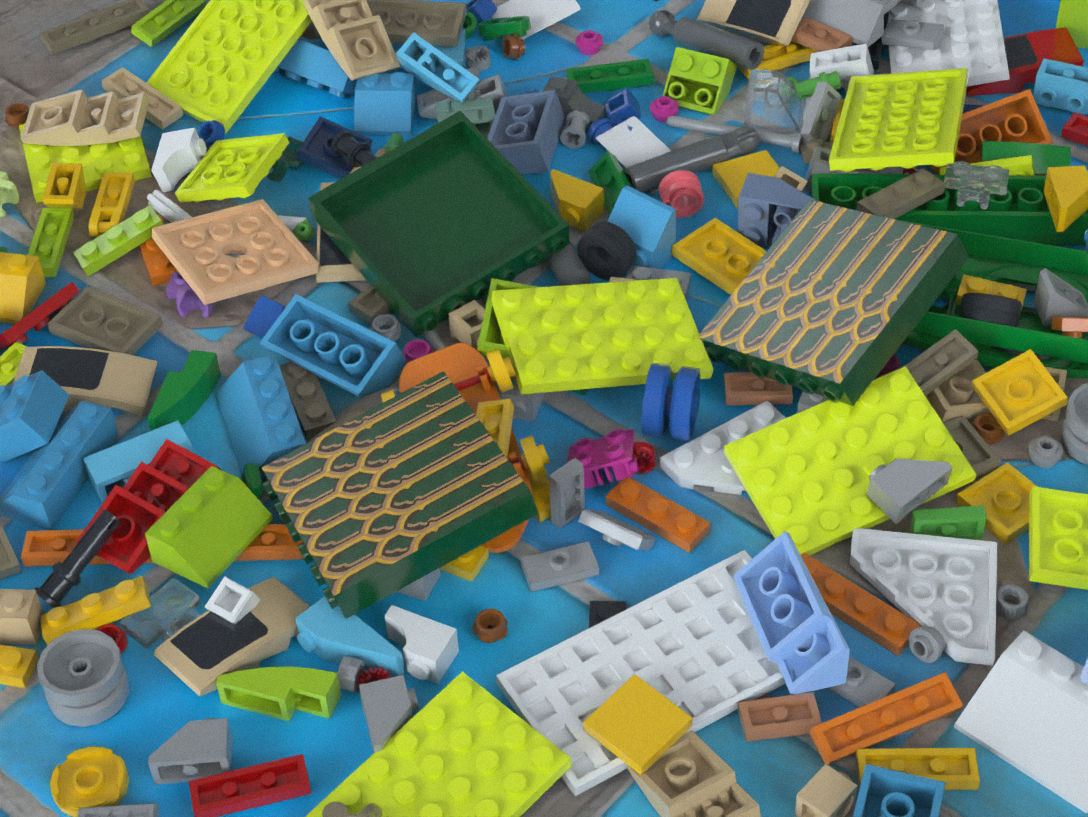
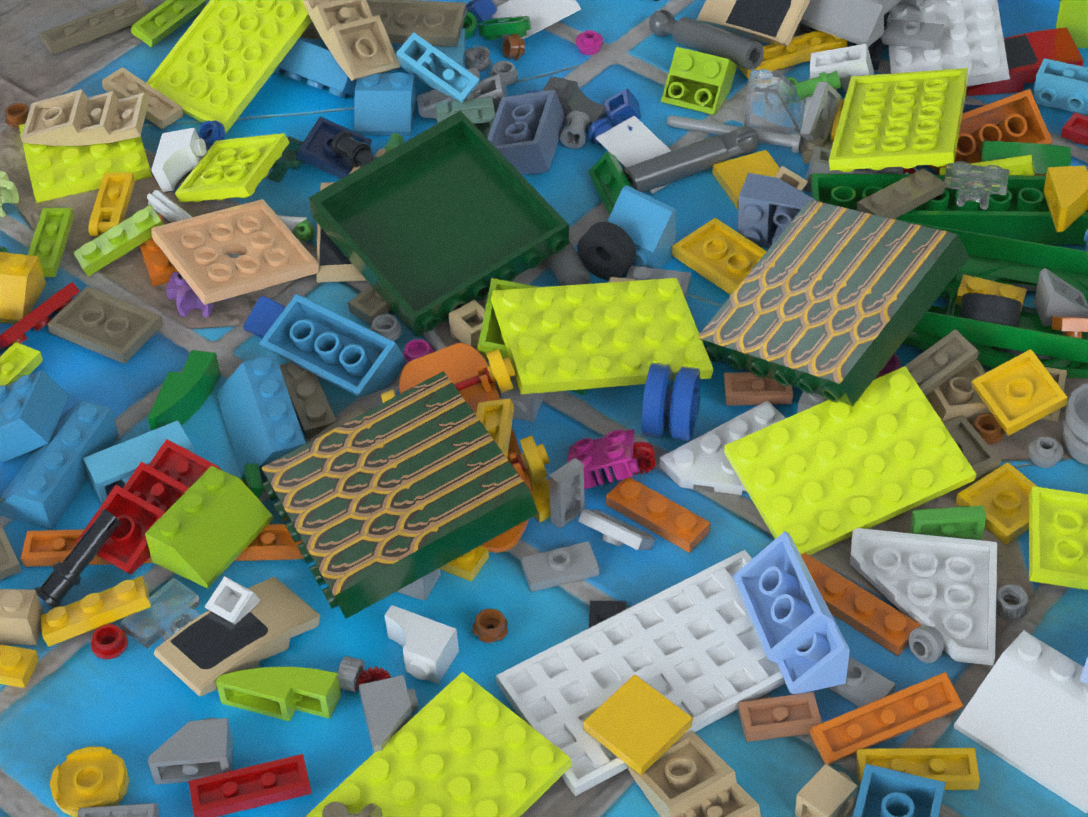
(65, 186): yellow slope -> none
(83, 677): light grey wheel -> none
(93, 375): tan slope -> none
(334, 637): medium azure slope -> none
(506, 71): none -> light grey plate
(576, 200): yellow slope -> none
(612, 76): green plate -> none
(663, 108): dark pink plate -> none
(683, 192): coral wheel -> none
(820, 36): nougat plate -> none
(906, 485): light grey slope -> none

